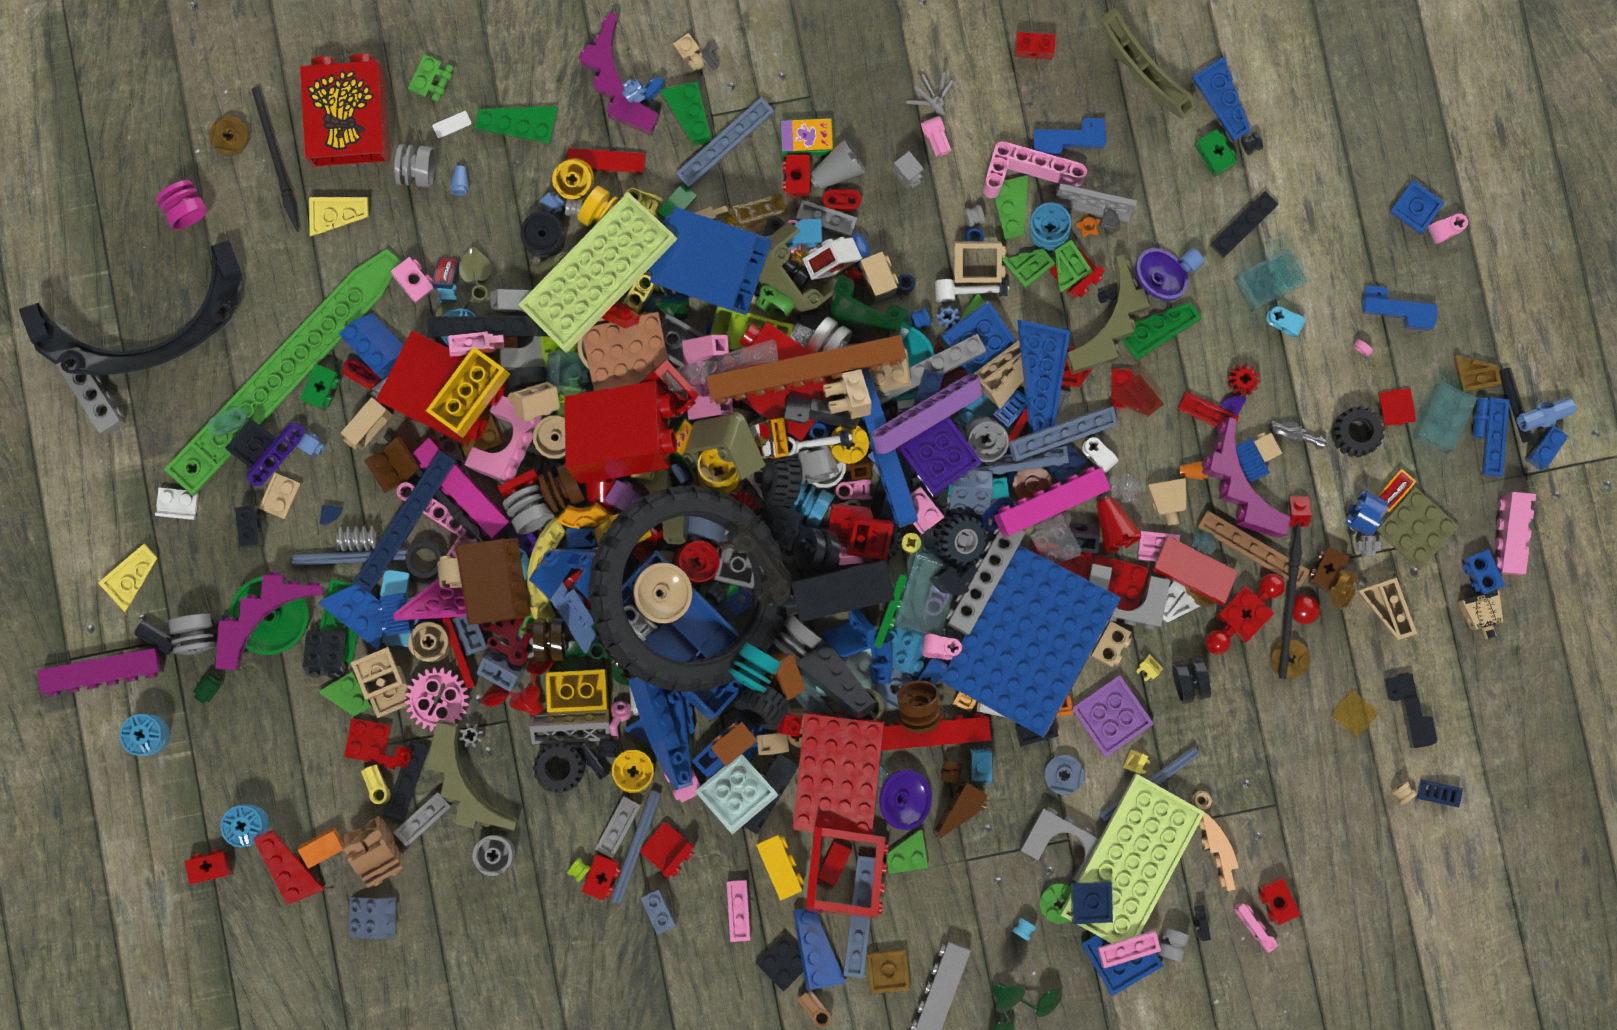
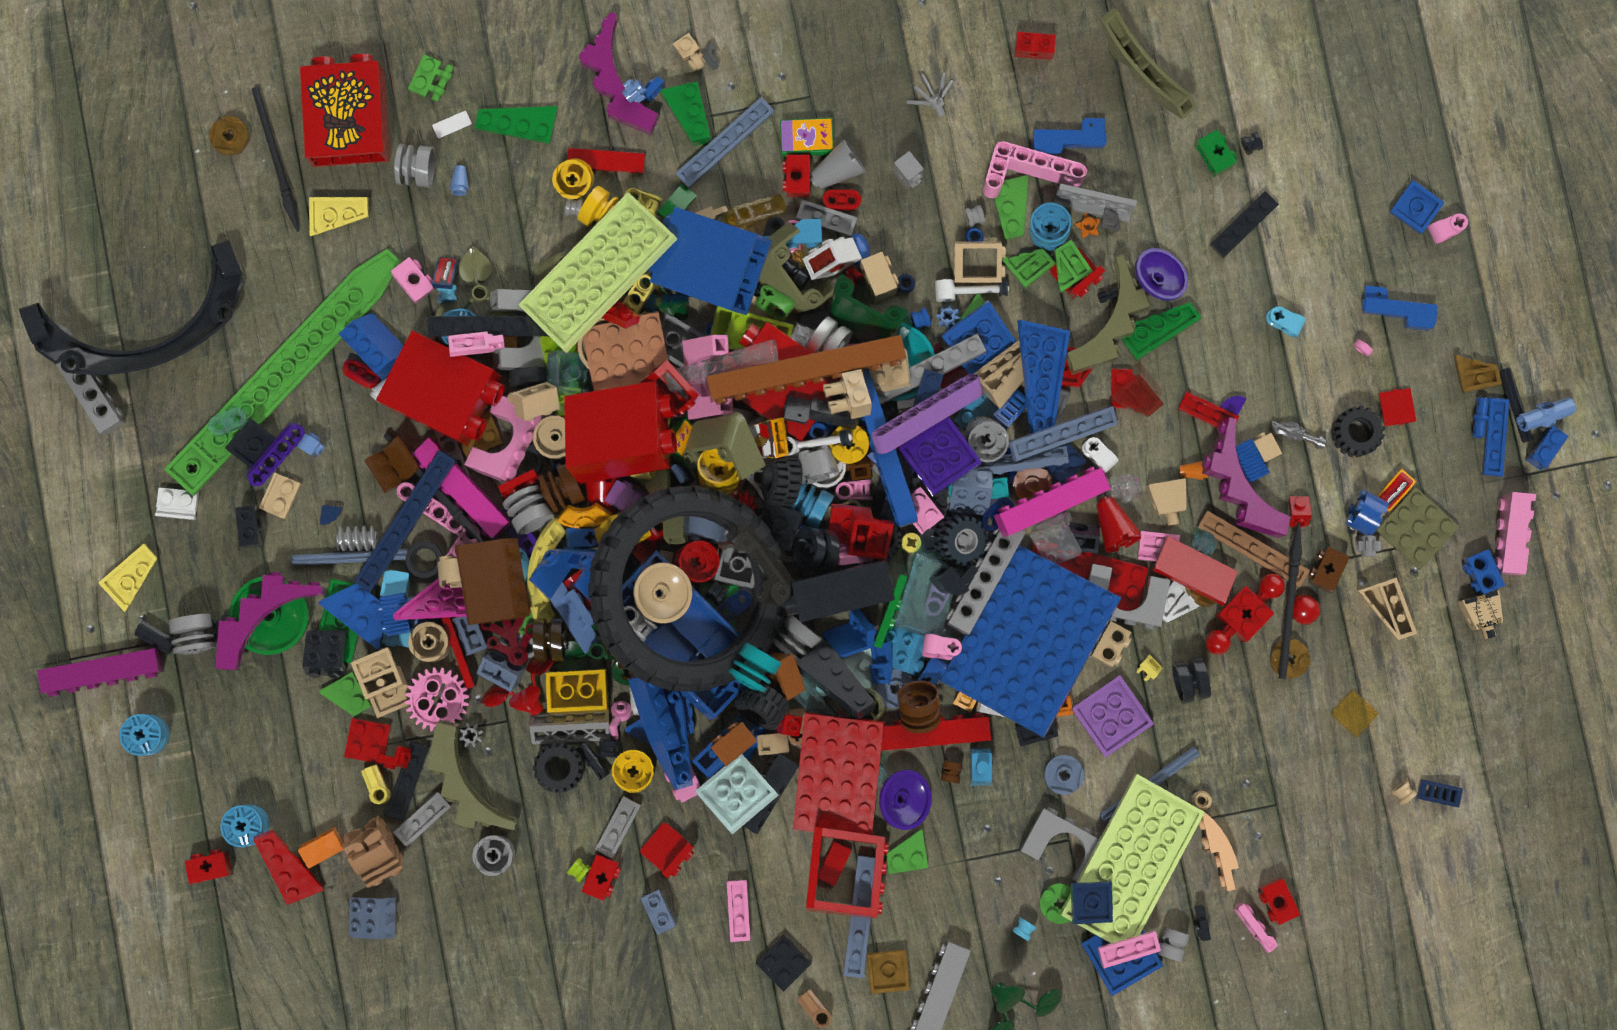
(181, 205): dark pink wheel -> none
(207, 688): dark green brick -> none
(320, 377): green brick -> none
(366, 424): tan window -> none
(468, 392): yellow brick -> none
(544, 246): black wheel -> none
(553, 203): medium blue plate -> none
(636, 846): sand blue axle -> none
(780, 866): yellow brick -> none
(816, 953): blue wing -> none
(934, 132): bright pink piece -> none
(963, 806): reddish brown slope -> none
(1019, 426): red tile -> none
(1136, 762): light yellow tile -> none
(1191, 260): medium blue plate -> none
(1219, 92): blue wing -> none
(1248, 373): red gear -> none
(1270, 280): clear light blue brick -> none
(1343, 591): pearl gold plate -> none
(1419, 728): black piece -> none
(1444, 417): clear light blue brick -> none

